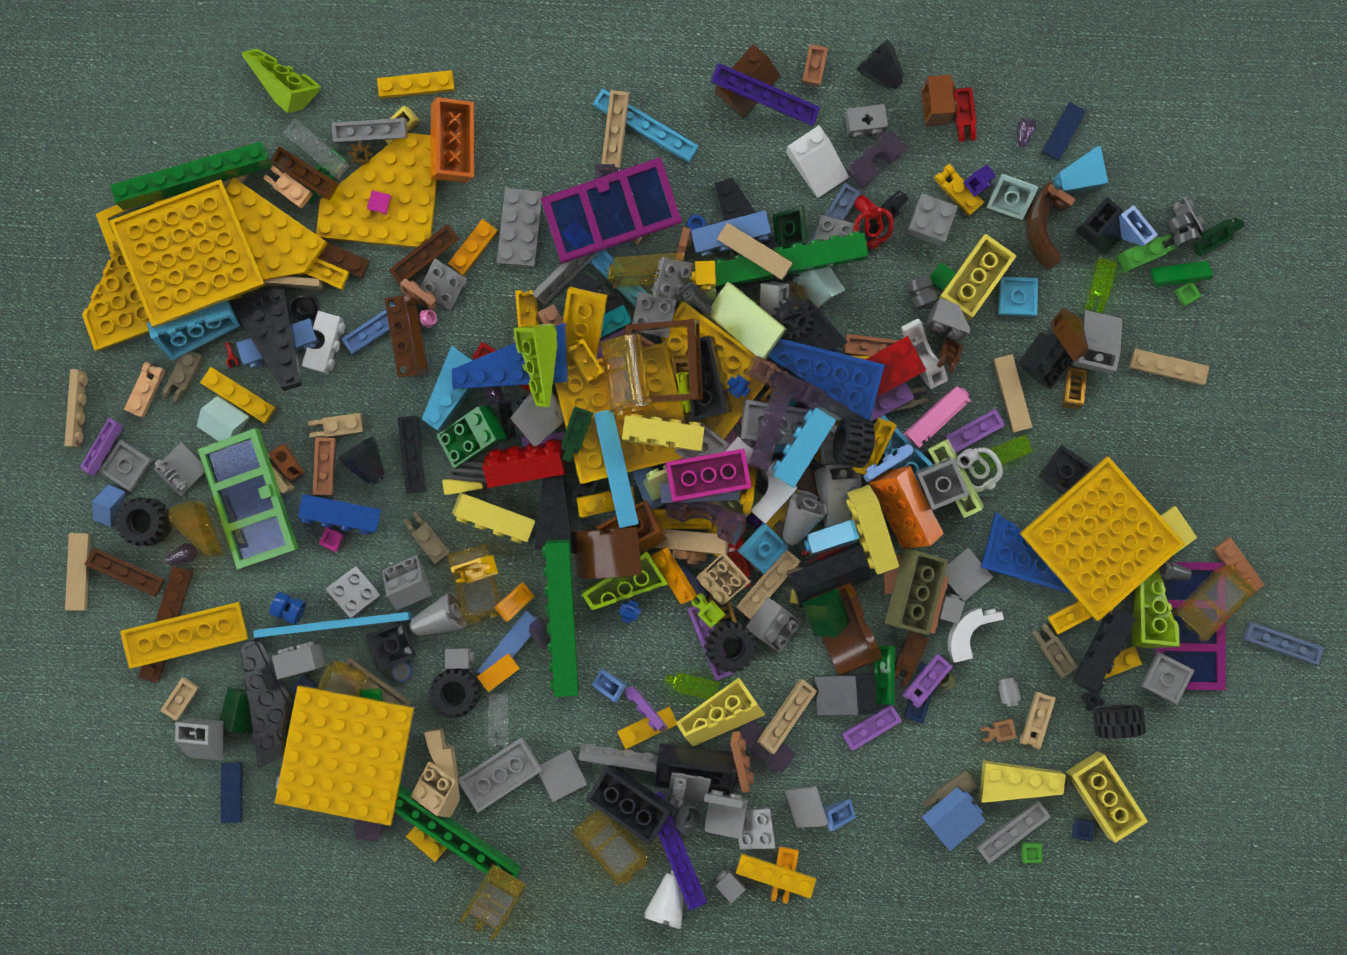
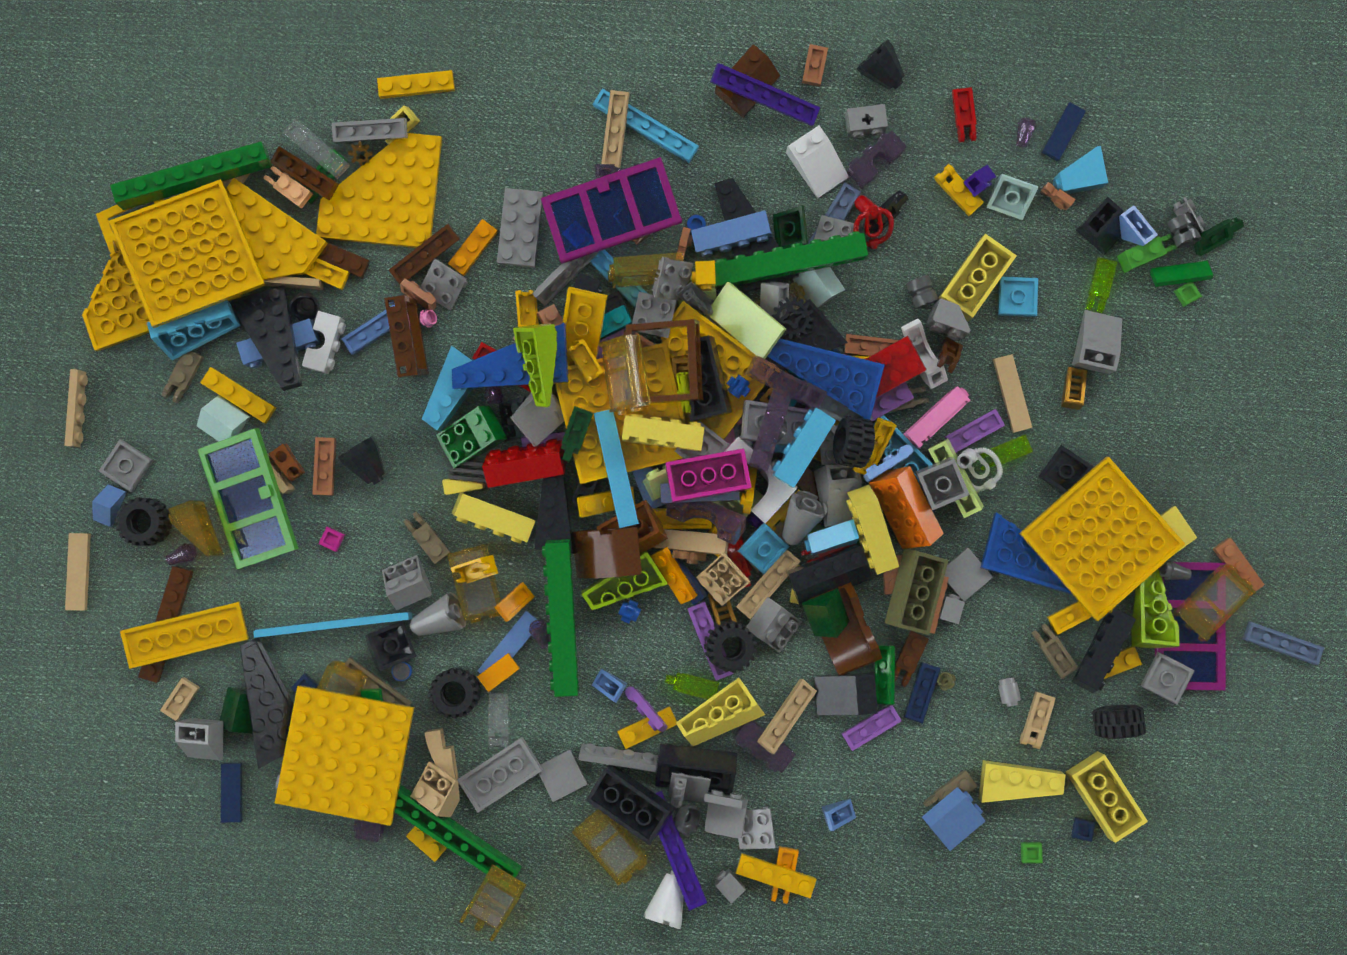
(101, 446): medium lavender plate -> none
(124, 572): reddish brown plate -> none
(144, 389): light nougat plate -> none
(180, 469): light grey hinge -> none
(231, 356): red hand -> none
(281, 605): blue wheel -> none
(285, 87): lime wedge -> none
(293, 661): light grey brick -> none
(338, 425): tan hinge -> none
(338, 513): blue wedge -> none
(352, 592): light grey hinge -> none
(379, 202): dark pink tile -> none
(411, 454): black plate -> none
(452, 140): orange brick -> none
(459, 658): light grey brick -> none
(710, 612): lime plate -> none
(741, 761): nougat plate -> none
(754, 251): tan tile -> none
(806, 807): light grey tile -> none
(927, 680): medium lavender plate -> none
(931, 220): light grey brick -> none
(938, 100): dark orange brick -> none
(942, 276): green slope -> none
(960, 634): white arch -> none
(1001, 730): medium nougat plate -> none
(1013, 831): light grey plate -> none
(1037, 229): reddish brown panel -> none
(1045, 360): black slope -> none
(1070, 333): reddish brown slope -> none
(1086, 697): black plate -> none
(1168, 367): tan plate -> none

